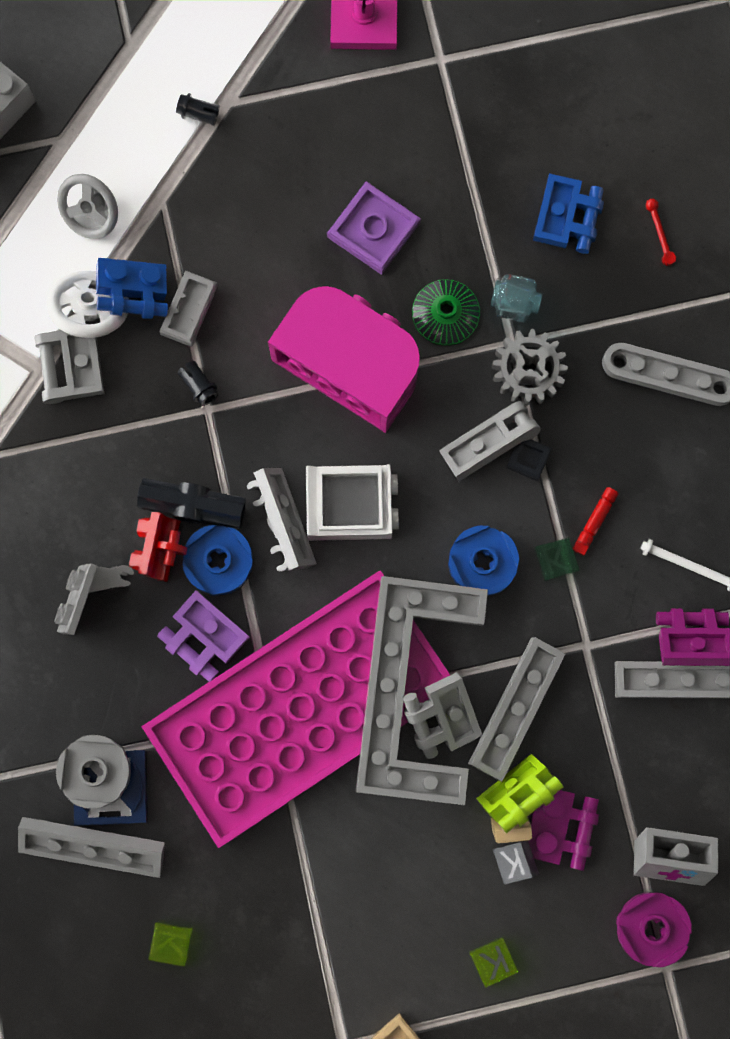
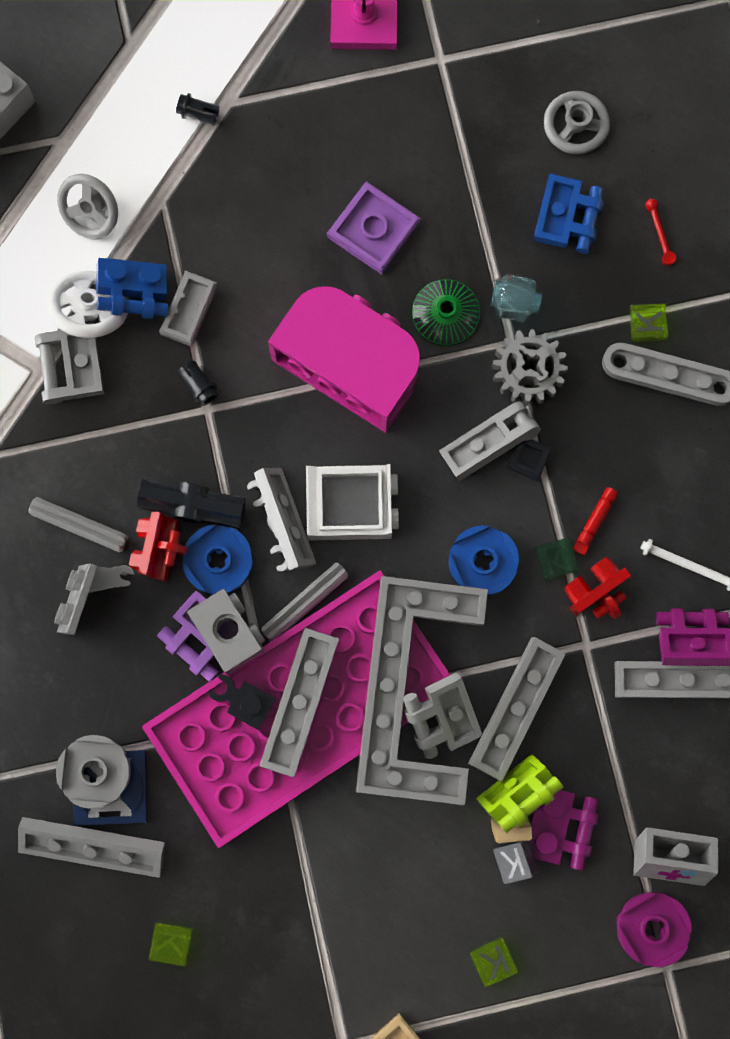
(78, 524): none -> light grey axle
(209, 617): none -> light grey brick
(248, 703): none -> black plate
(299, 702): none -> light grey plate
(305, 602): none -> light grey axle
(582, 109): none -> light grey piece
(610, 578): none -> red hips
(648, 322): none -> clear neon green tile

